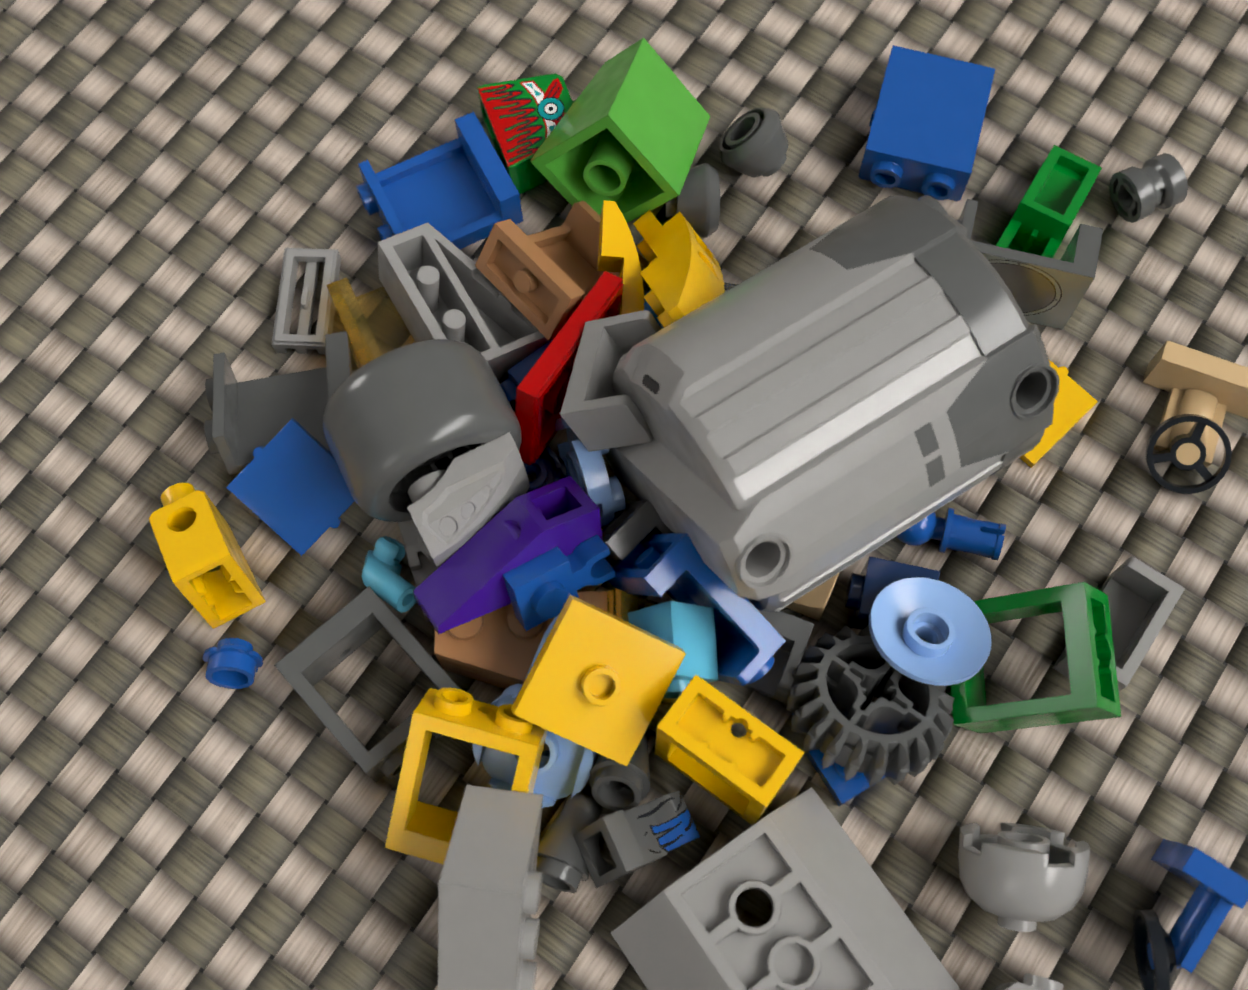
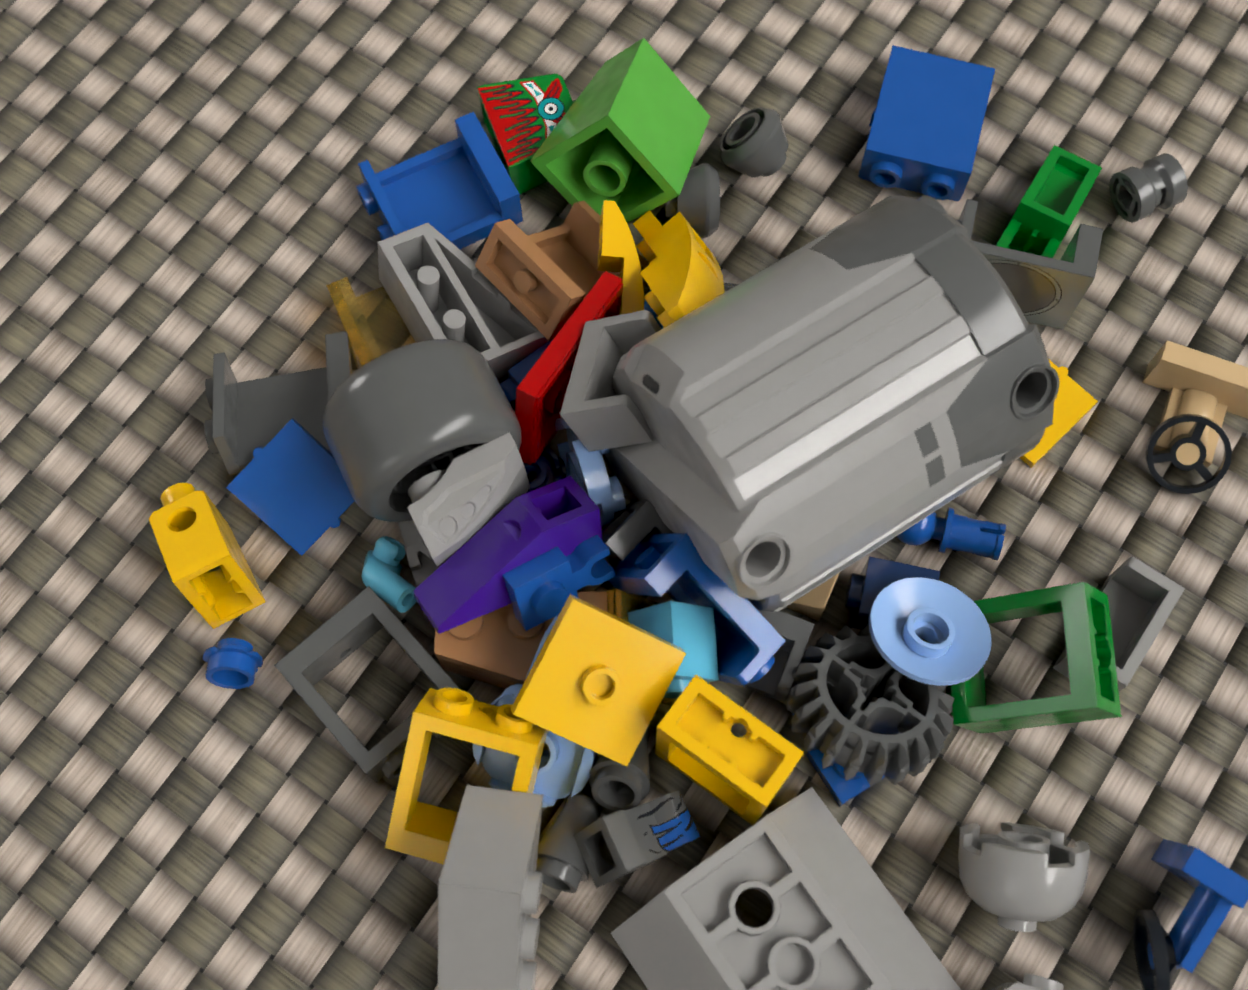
(303, 339): light grey tile -> none

